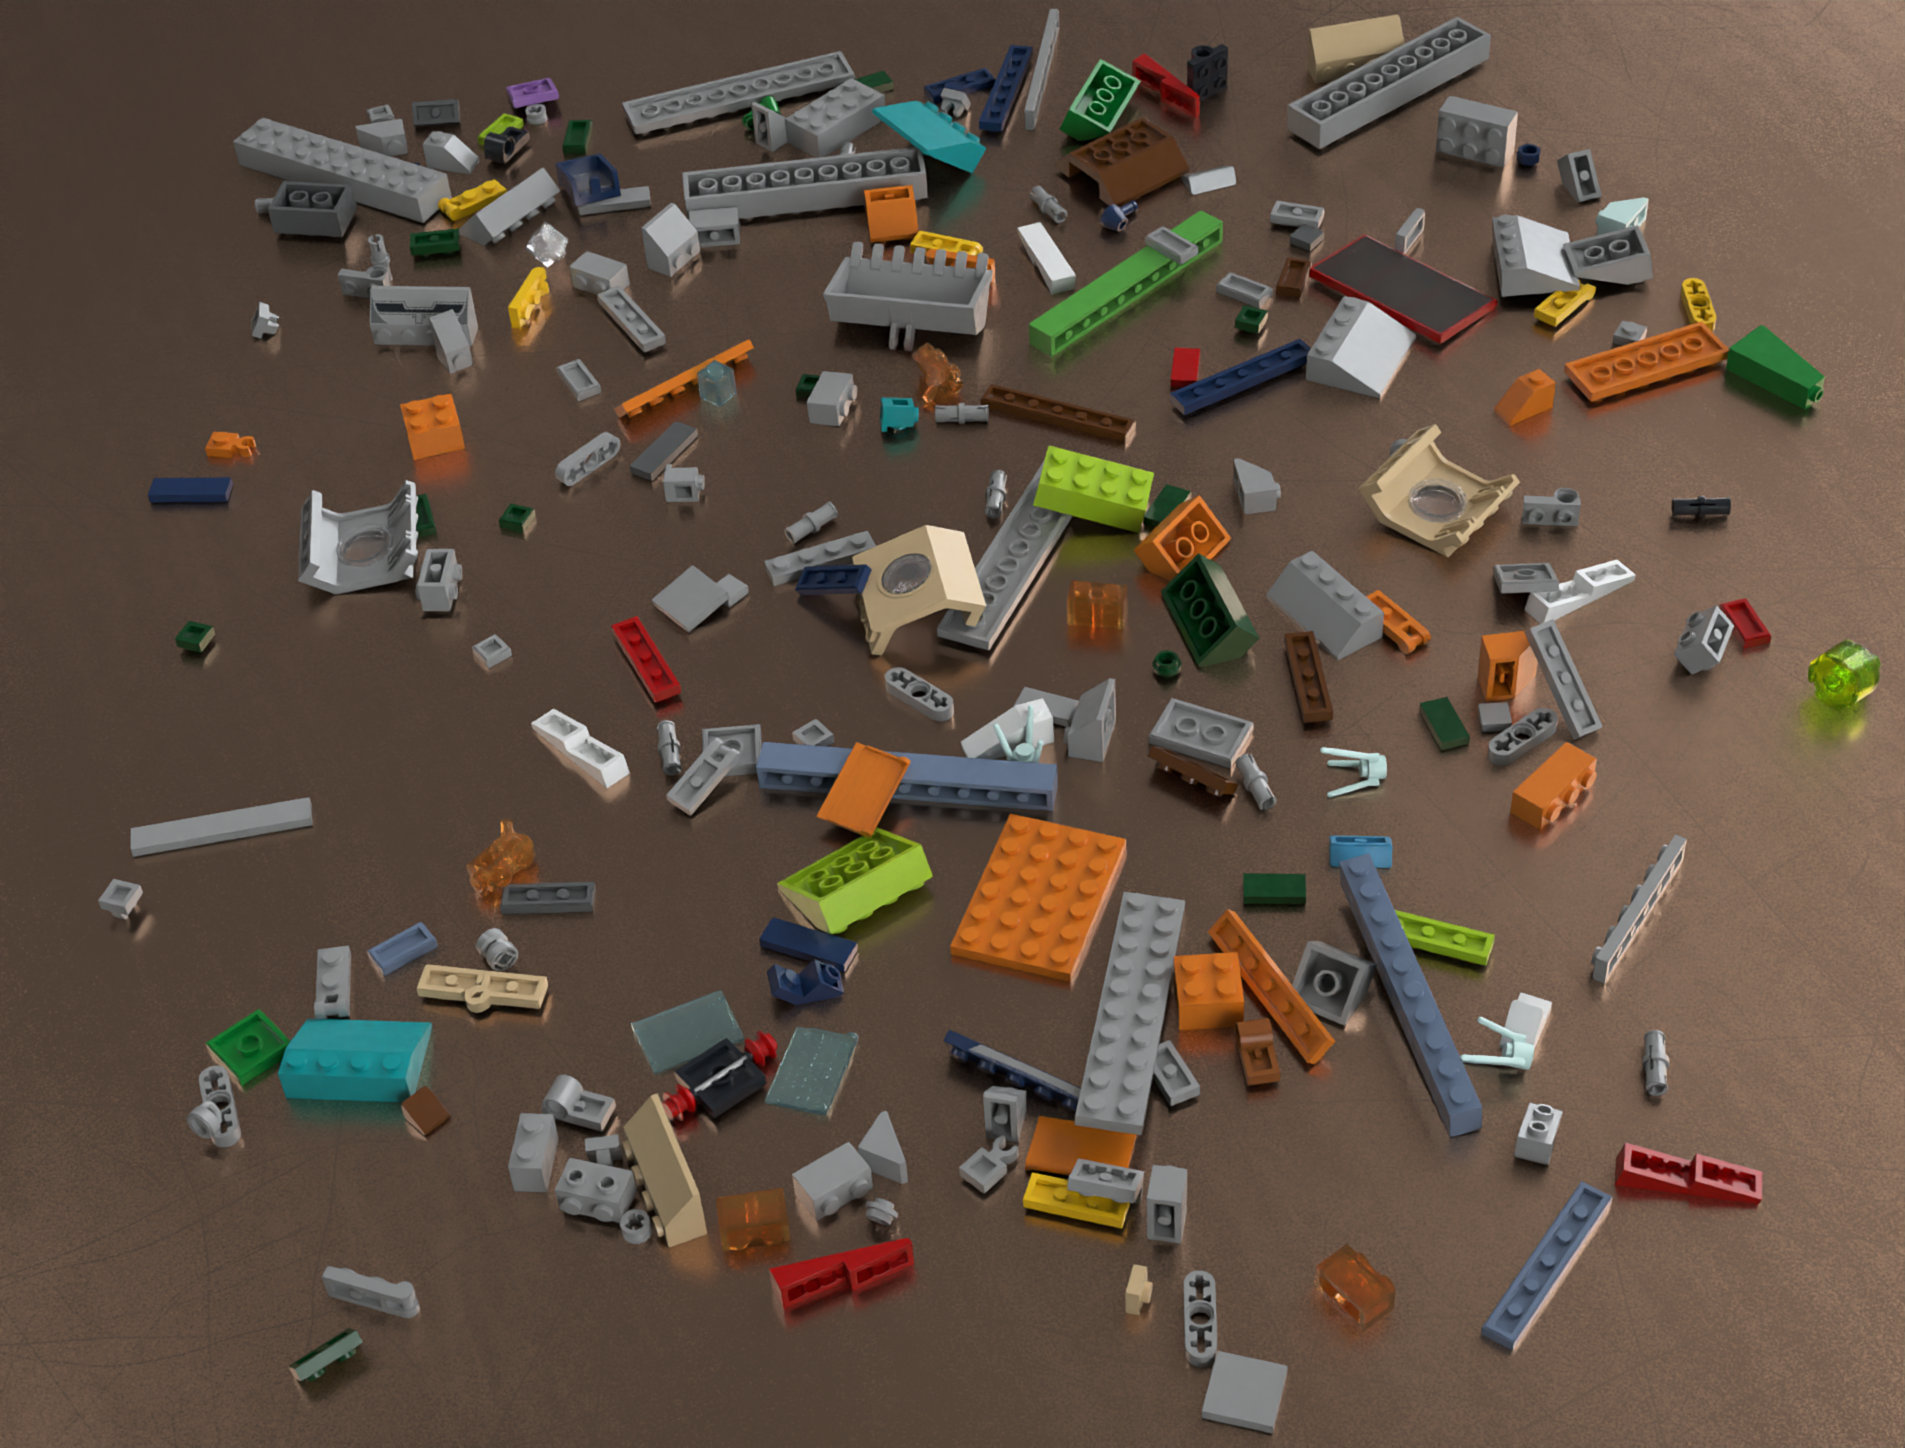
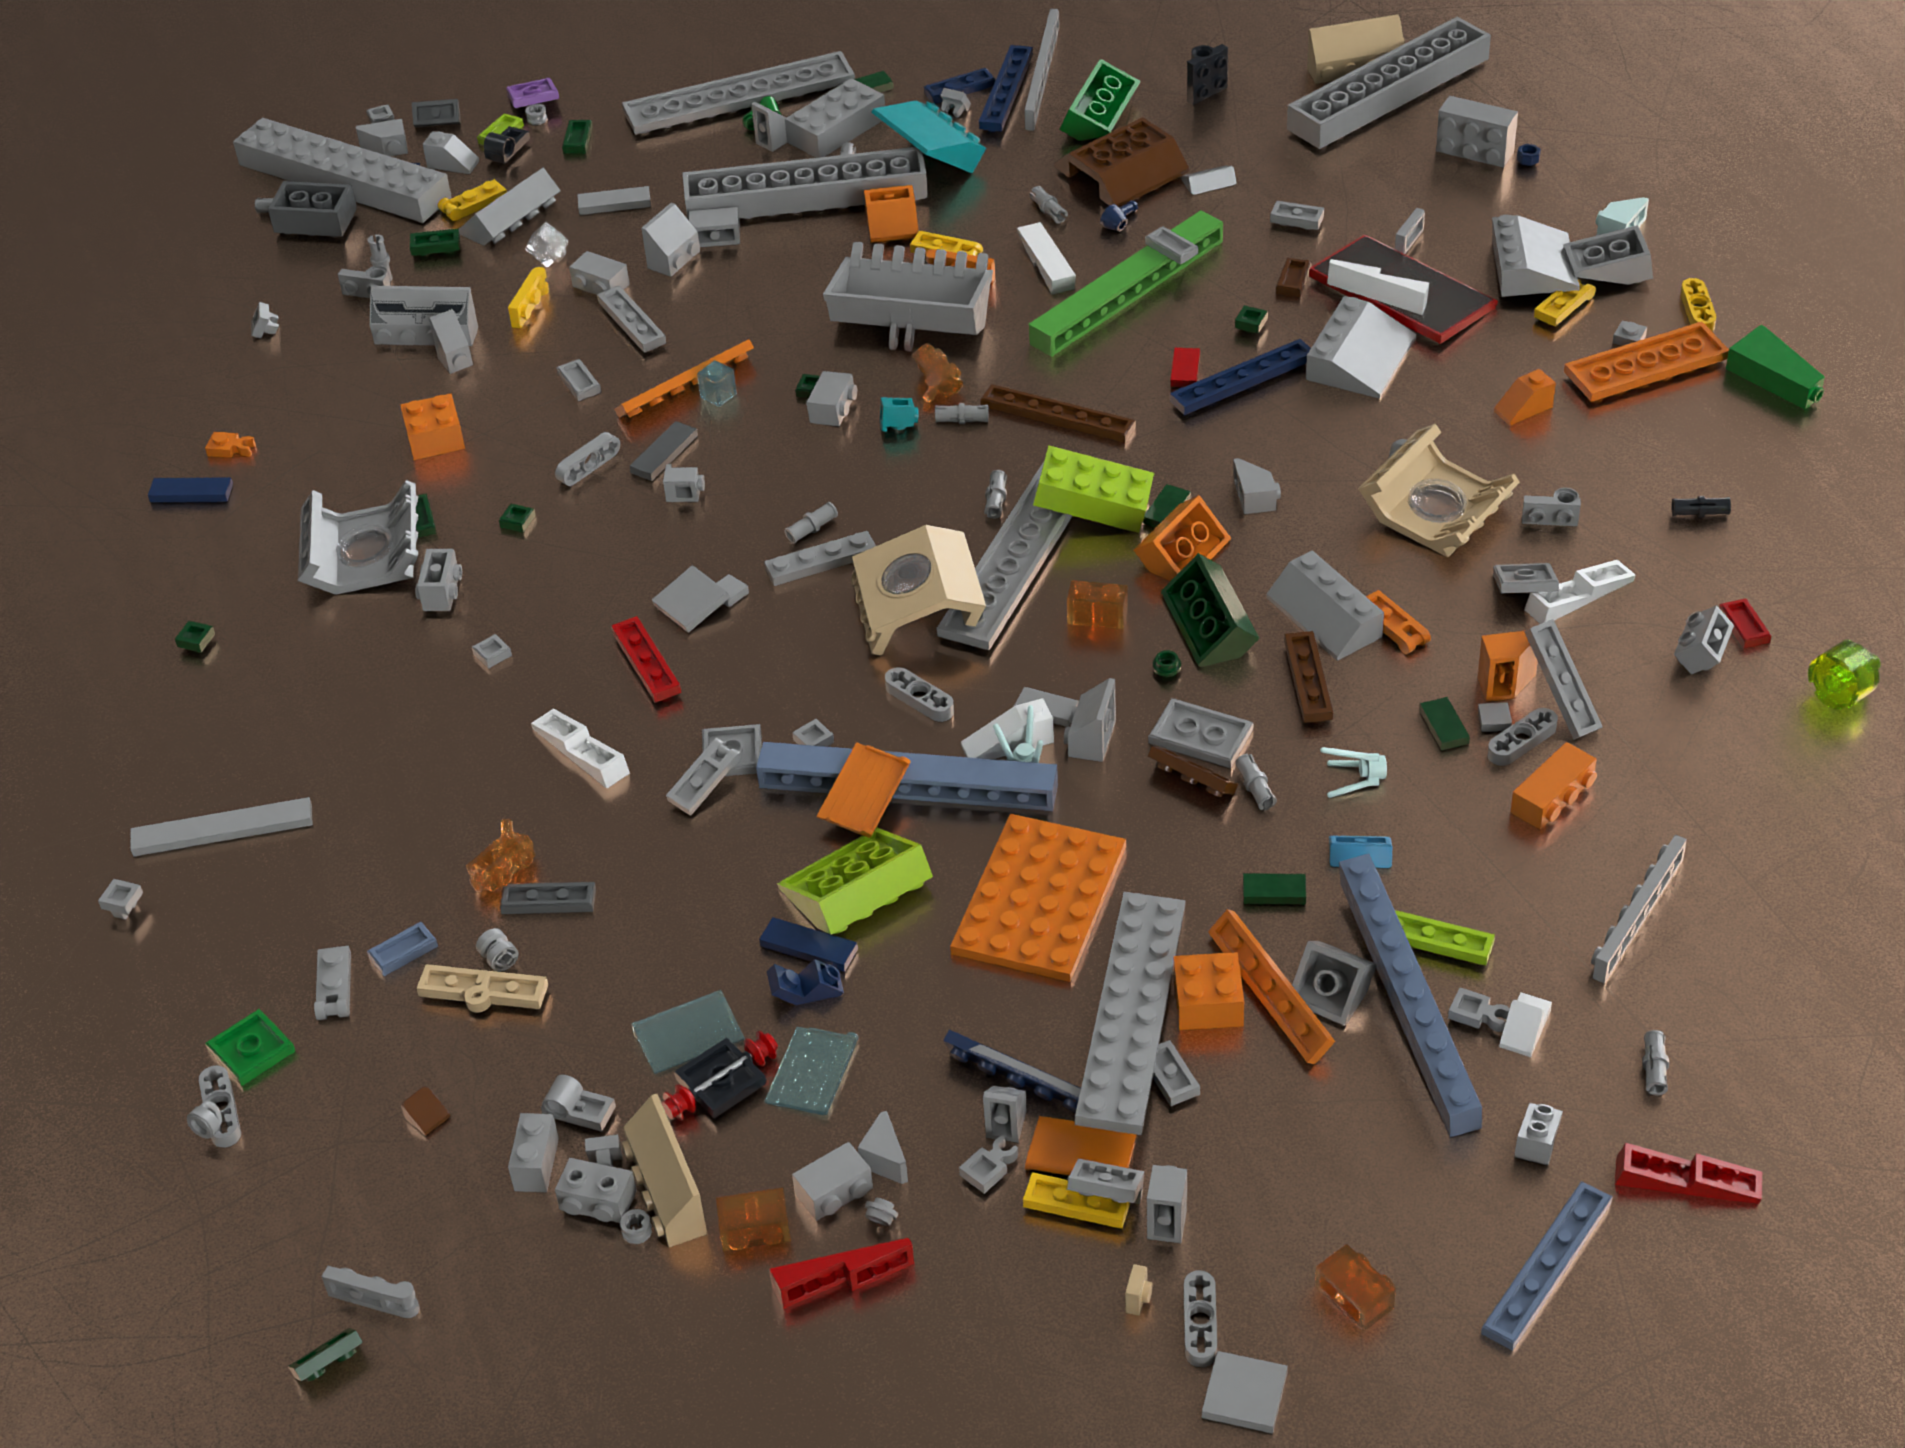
(354, 1060): teal slope -> none
(588, 179): dark blue window -> none
(669, 748): light grey pin -> none
(833, 579): dark blue tile -> none
(1163, 82): red slope -> none
(1244, 290): light grey tile -> none
(1257, 1051): dark orange plate -> none
(1306, 237): dark grey tile -> none
(1384, 288): none -> white slope
(1475, 1008): none -> light grey plate
(1514, 1054): light aqua plant -> none
(1579, 175): light grey slope -> none

